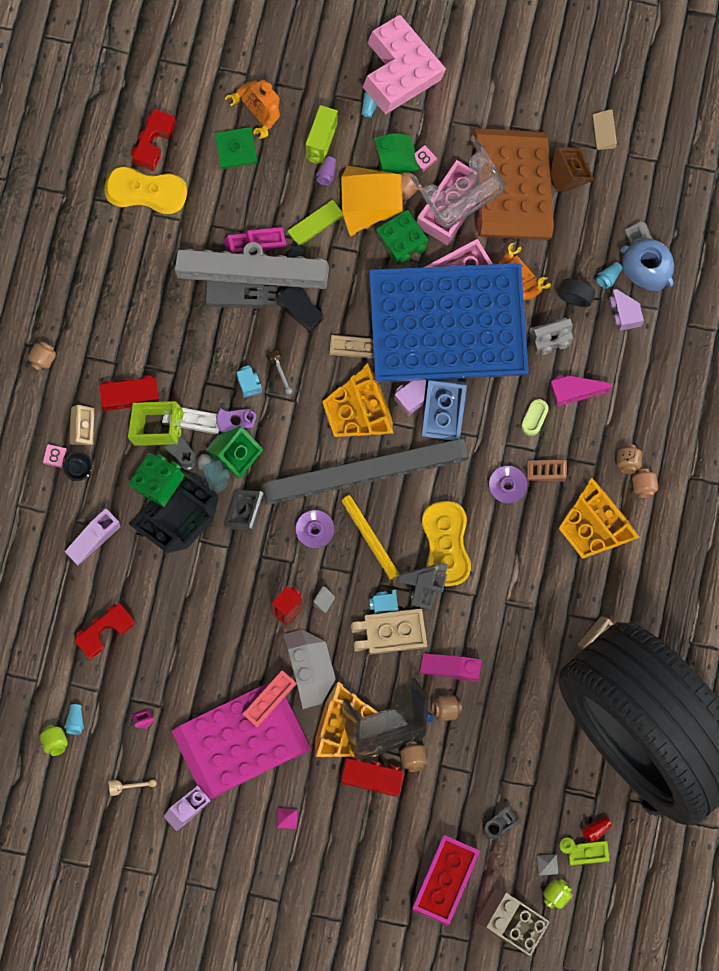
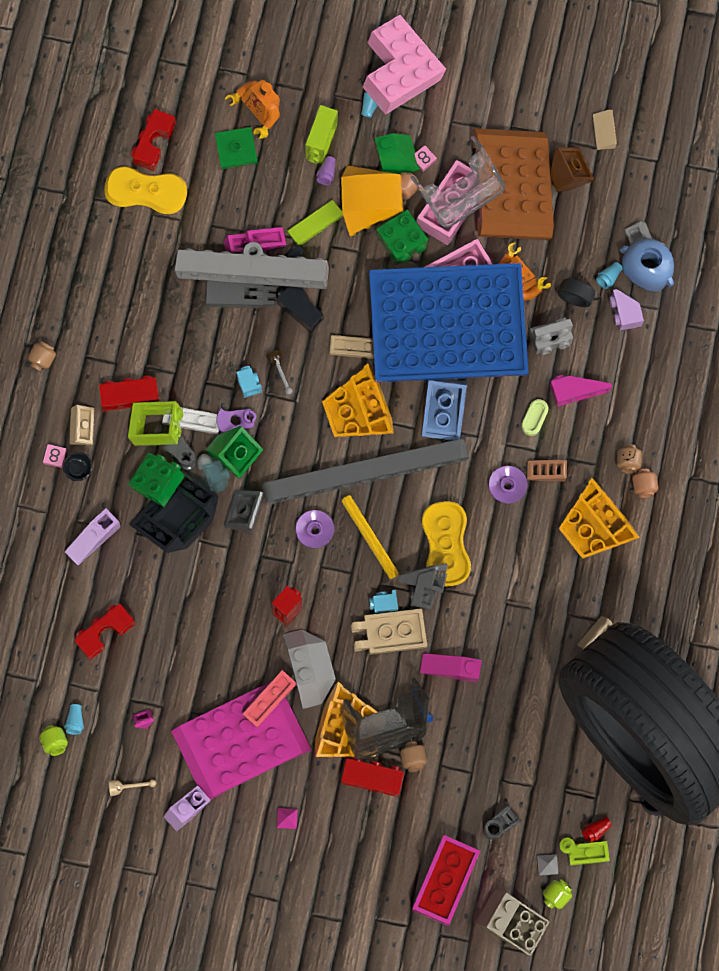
(323, 600): light grey slope -> none
(411, 396): lavender slope -> none
(446, 708): medium nougat head -> none

